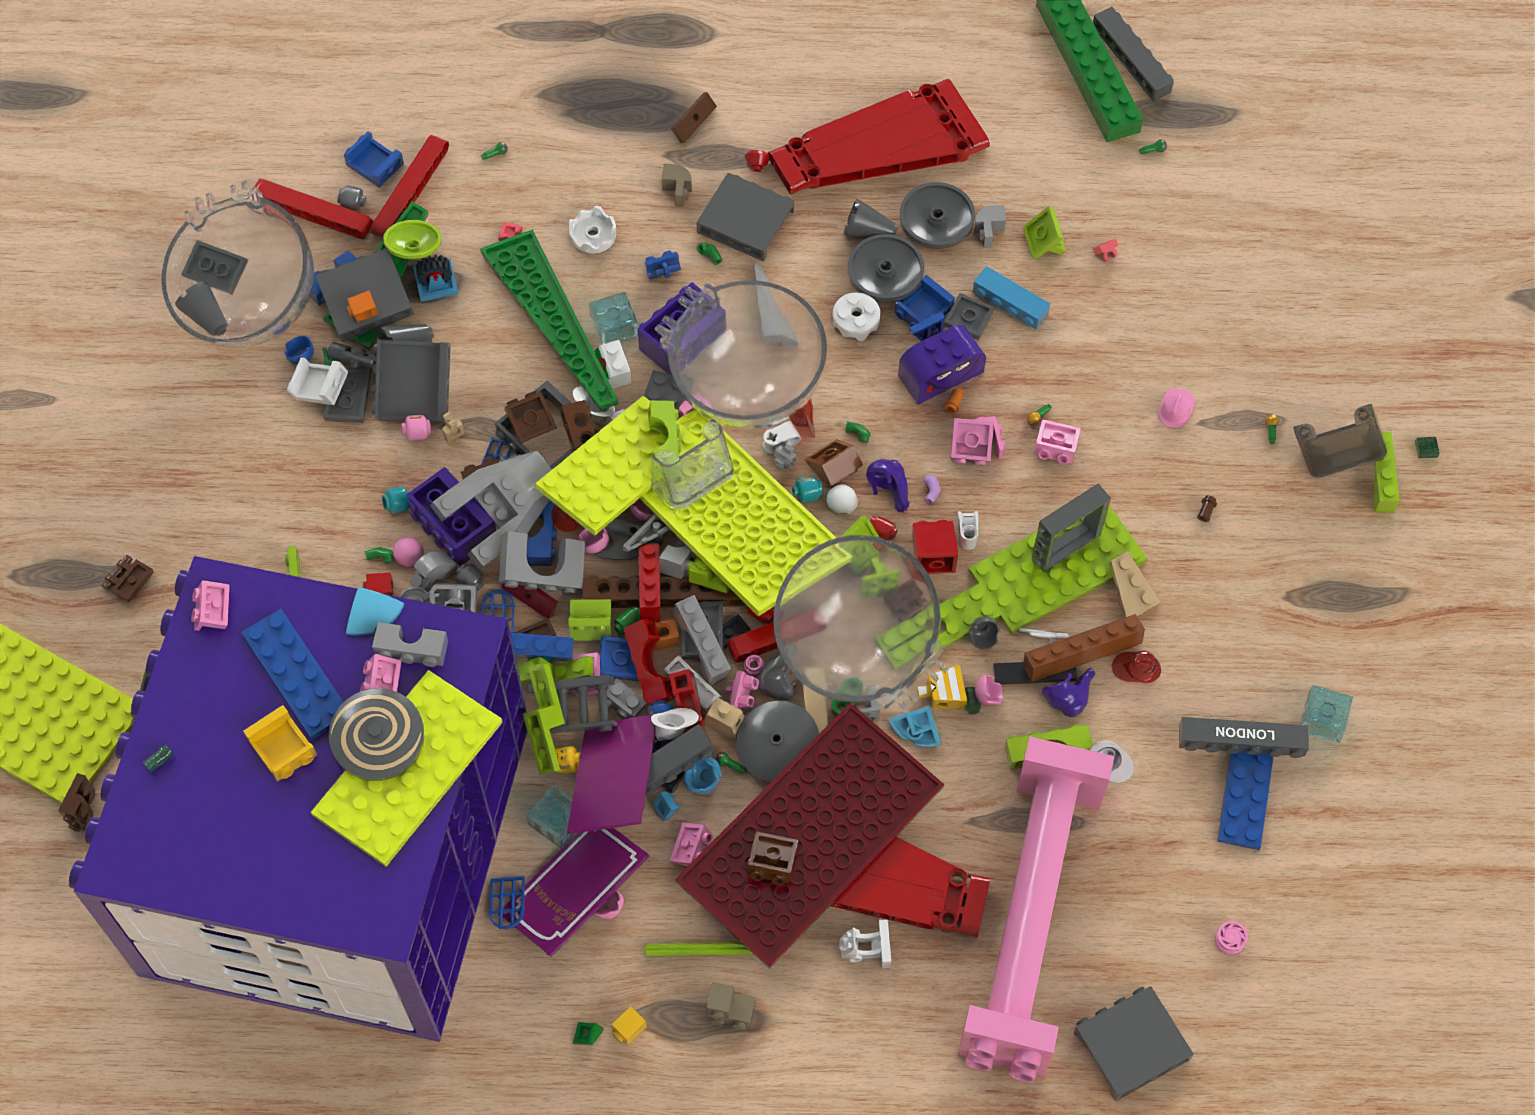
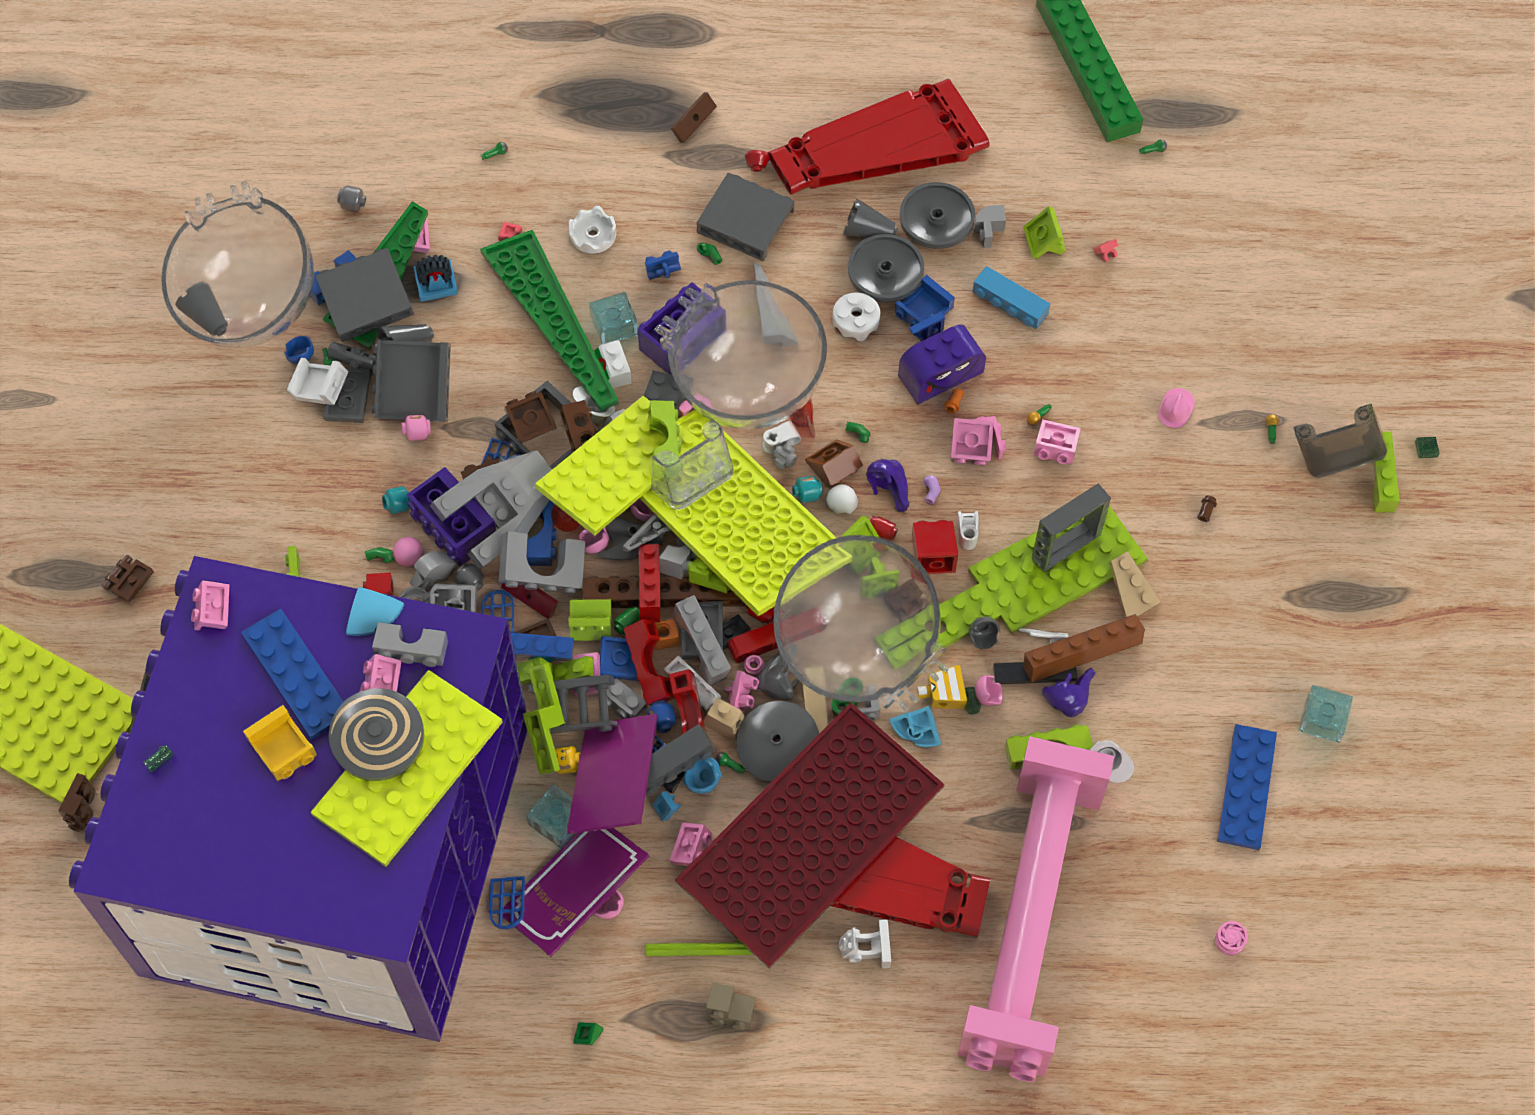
(215, 266): dark grey plate -> none
(316, 209): red beam -> none
(362, 306): orange brick -> none
(373, 160): blue panel -> none
(411, 184): red beam -> none
(412, 239): lime dish -> none
(452, 429): tan plate -> none
(628, 1026): yellow brick -> none
(672, 723): white piece -> none
(677, 179): dark tan brick -> none
(772, 858): reddish brown plate -> none
(970, 313): dark grey plate -> none
(1133, 54): dark grey brick -> none
(1134, 1042): dark grey panel -> none
(1136, 667): clear red piece -> none
(1243, 736): dark grey brick -> none

